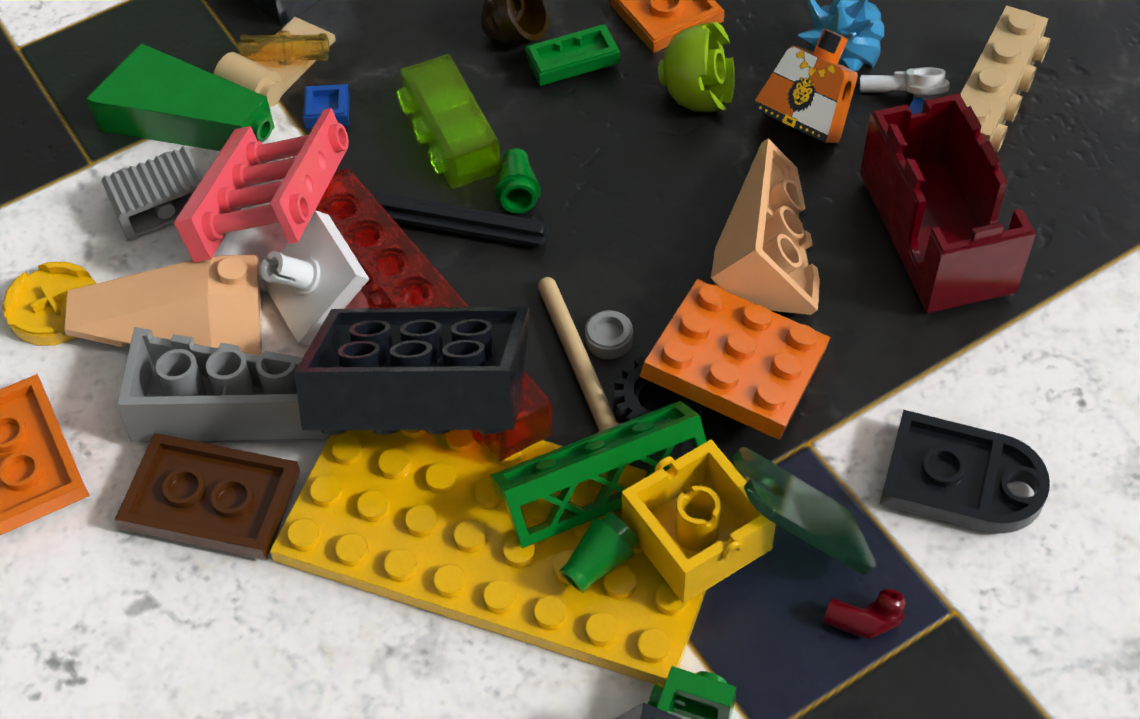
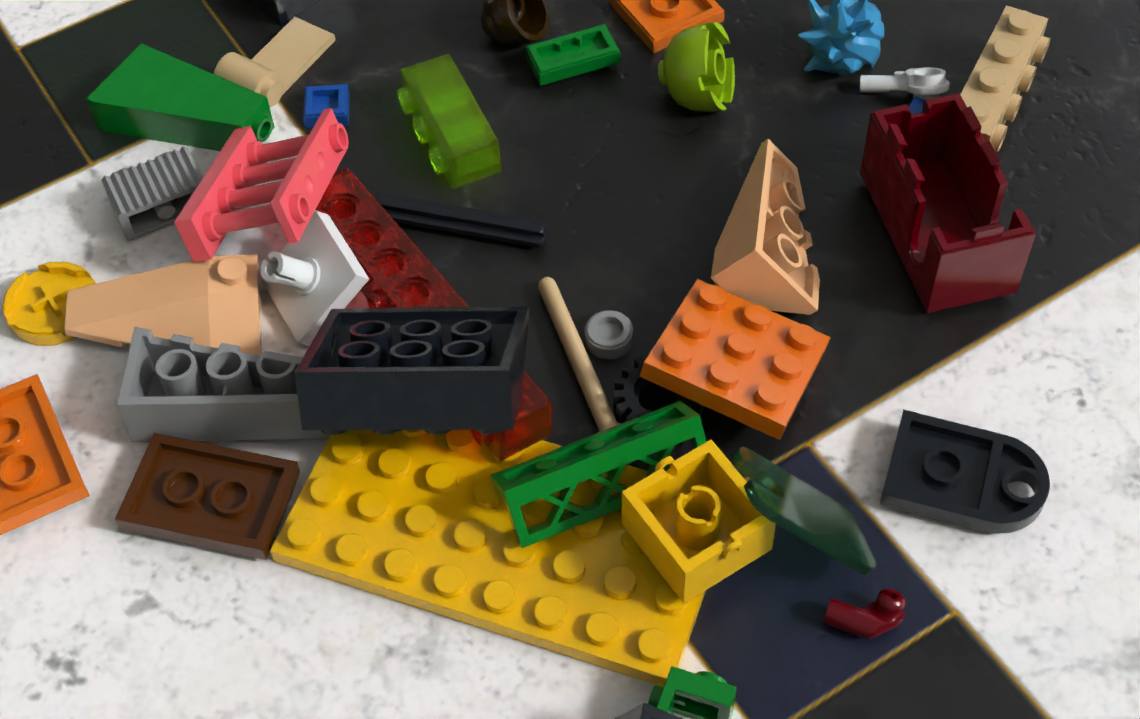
(284, 47): clear yellow pin -> none
(517, 185): green cone -> none
(600, 551): green cone -> none
(811, 89): torso -> none

